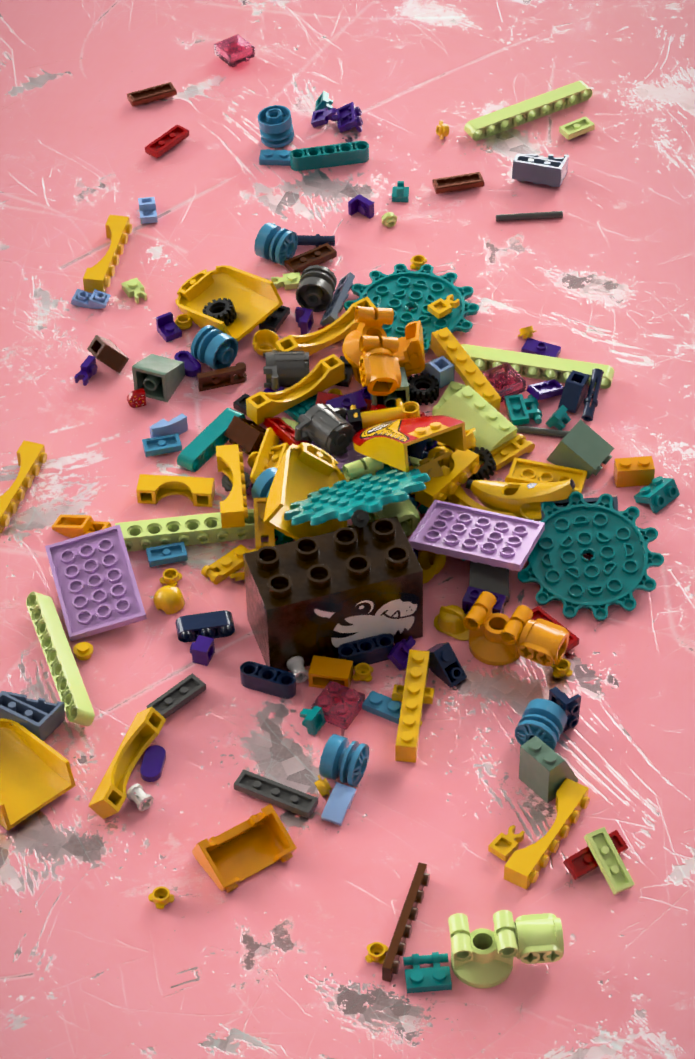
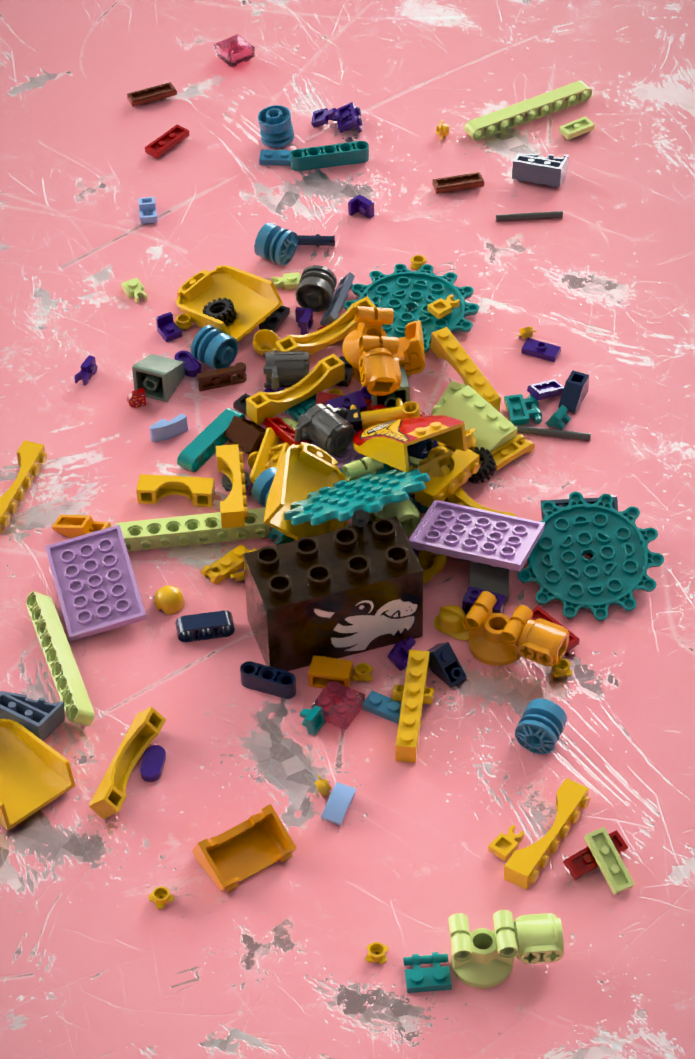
(83, 650): yellow plate -> none
(93, 300): light blue slope -> none
(100, 275): yellow arch -> none
(108, 353): reddish brown slope -> none
(139, 797): white bush -> none
(161, 445): dark azure plate -> none
(166, 554): dark azure plate -> none
(170, 577): yellow plate -> none
(178, 696): dark grey plate -> none
(202, 650): dark purple plate -> none
(261, 528): yellow plate -> none
(276, 793): dark grey plate -> none
(296, 665): white bush -> none
(312, 257): reddish brown plate -> none
(323, 101): teal tile -> none
(344, 760): dark azure wheel -> none
(367, 650): dark blue beam -> none
(389, 219): yellowish green plate -> none
(400, 193): teal tile -> none
(404, 927): reddish brown plate -> none
(423, 381): black tyre -> none
(441, 369): light blue slope -> none
(505, 380): clear pink brick -> none
(519, 498): yellow piece -> none
(536, 365): yellowish green beam -> none
(538, 472): yellow bracket -> none
(543, 769): sand green slope -> none
(569, 705): dark blue bracket -> none
(582, 450): sand green slope -> none
(588, 412): dark blue pin -> none
(633, 471): light orange piece -> none
(658, 493): teal bracket -> none

